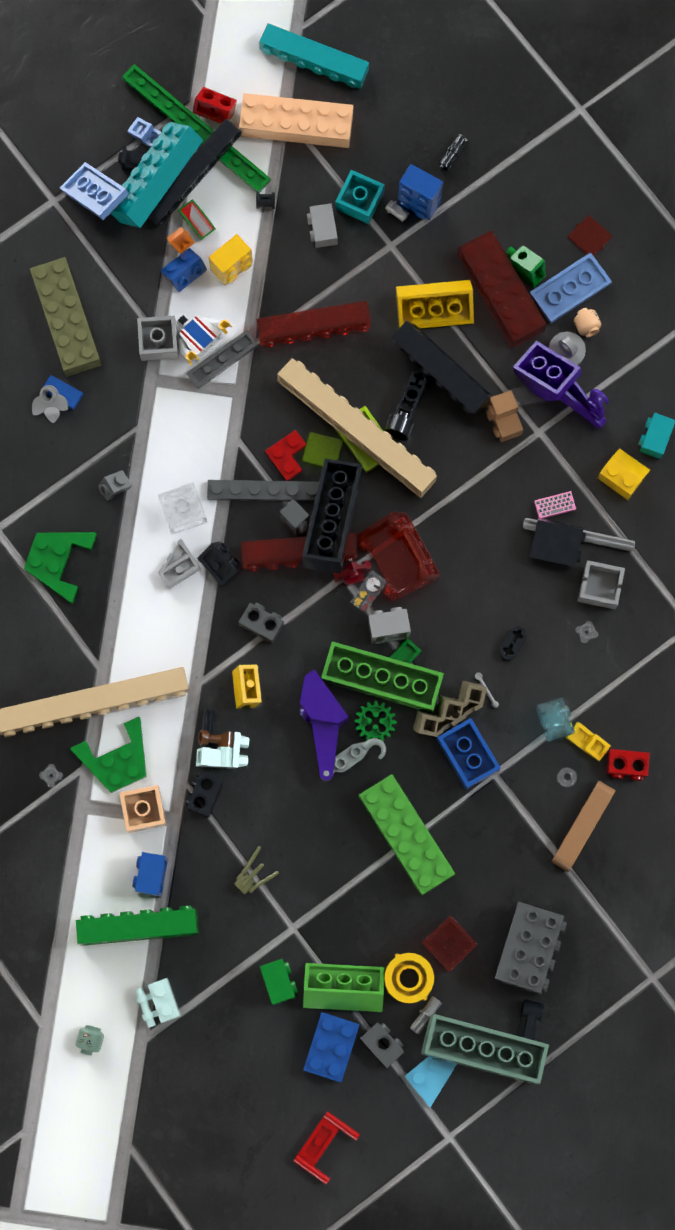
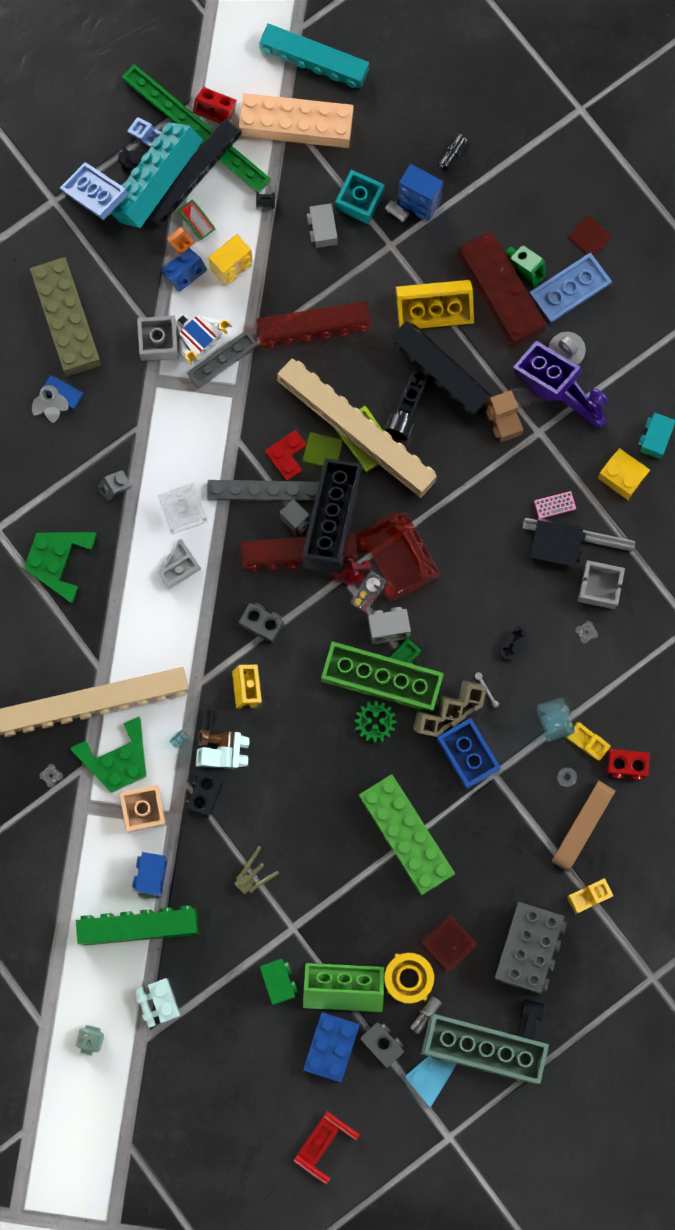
(179, 738): none -> clear light blue tile
(220, 562): black bracket -> none
(326, 718): dark purple slope -> none
(587, 322): light nougat head -> none
(590, 896): none -> yellow slope

